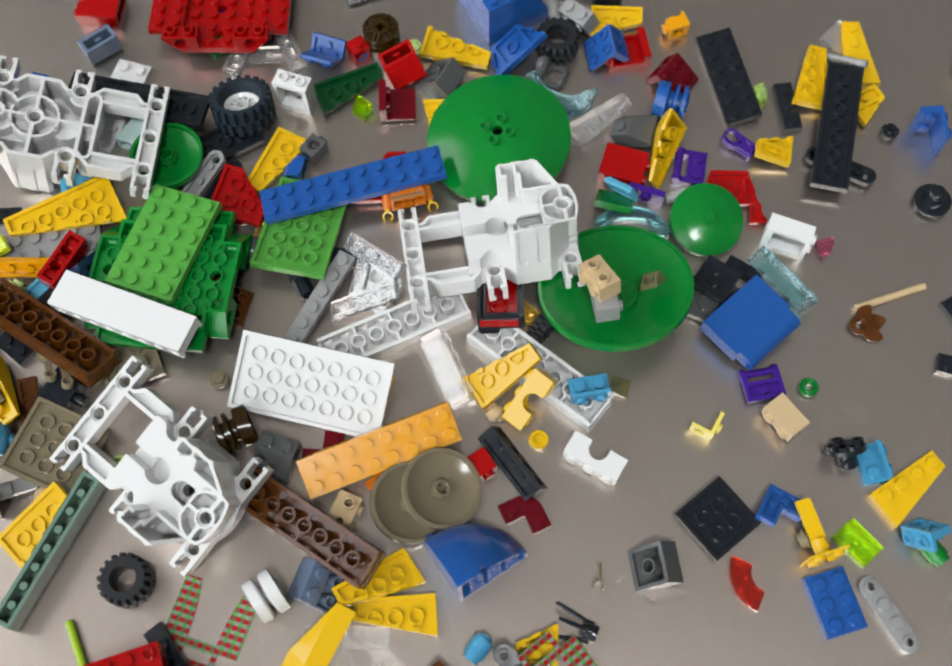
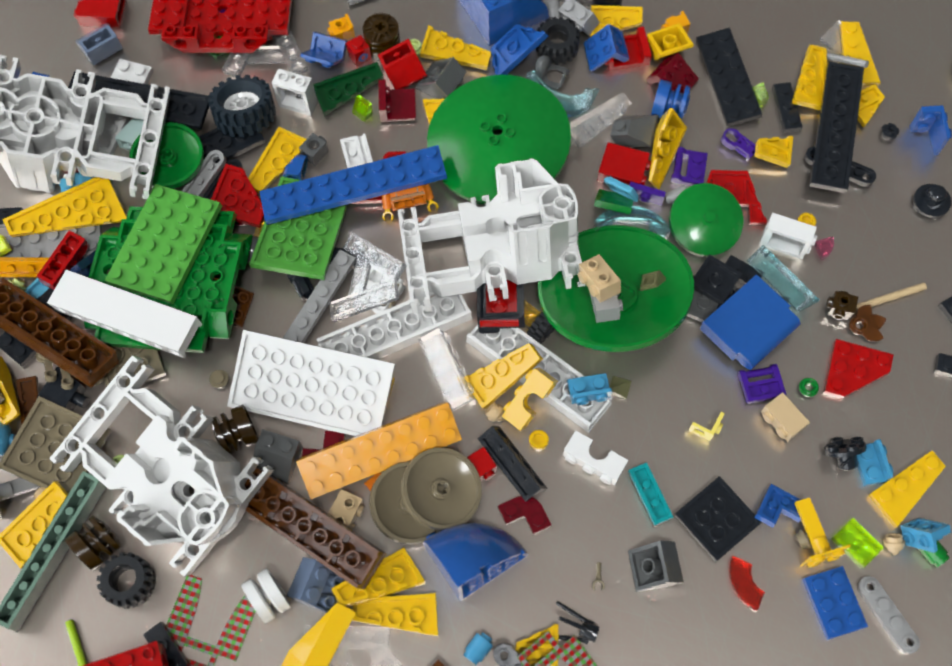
(90, 545): none -> dark brown wheel
(341, 28): none -> light orange brick
(356, 151): none -> white plate
(650, 494): none -> teal plate
(668, 41): none -> yellow slope
(807, 218): none -> yellow tile
(842, 305): none -> dark brown brick
(854, 368): none -> red plate
(894, 543): none -> tan plate

